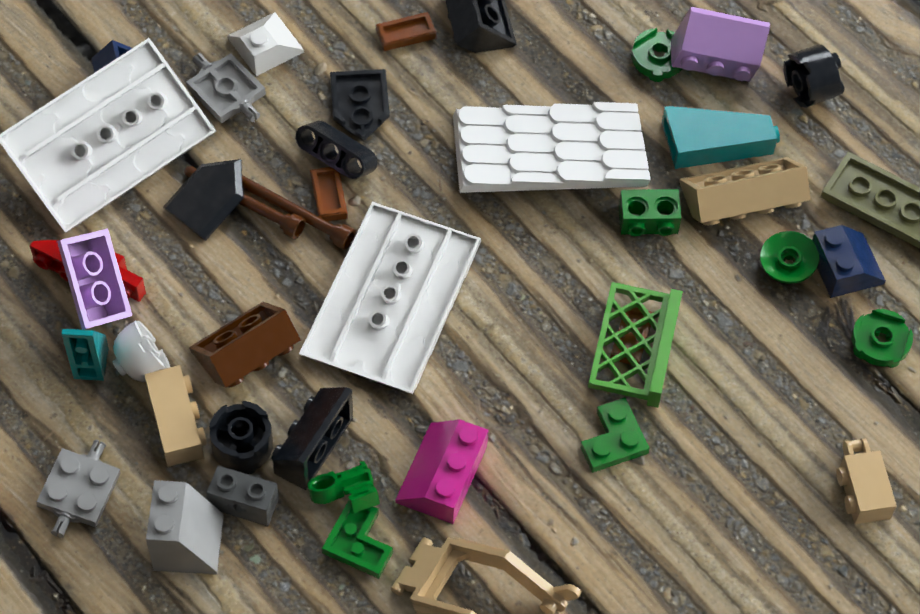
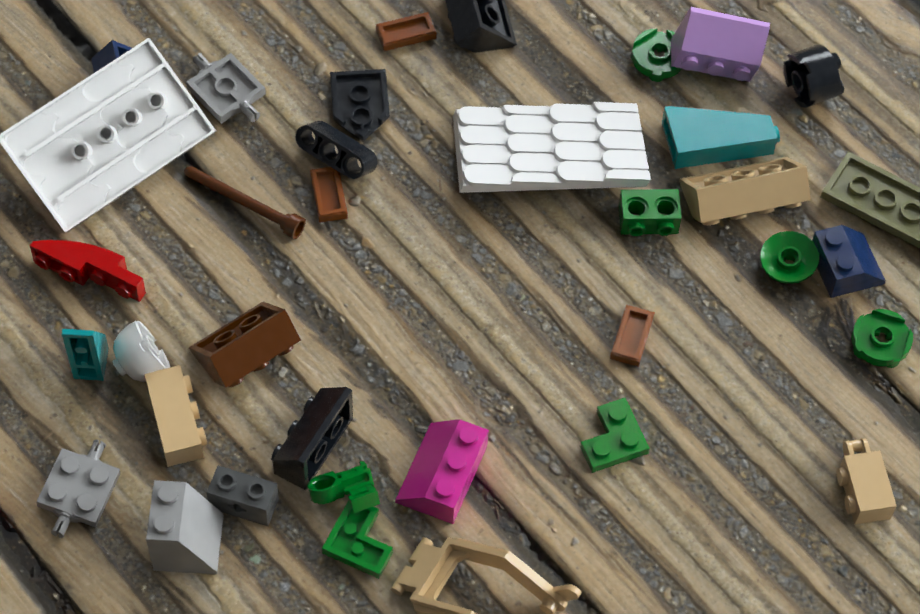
(94, 278): lavender slope -> none
(208, 196): black tile -> none
(241, 437): black brick -> none
(265, 44): white slope -> none
(340, 234): reddish brown piece -> none
(391, 298): white piece -> none
(658, 353): bright green fence -> none

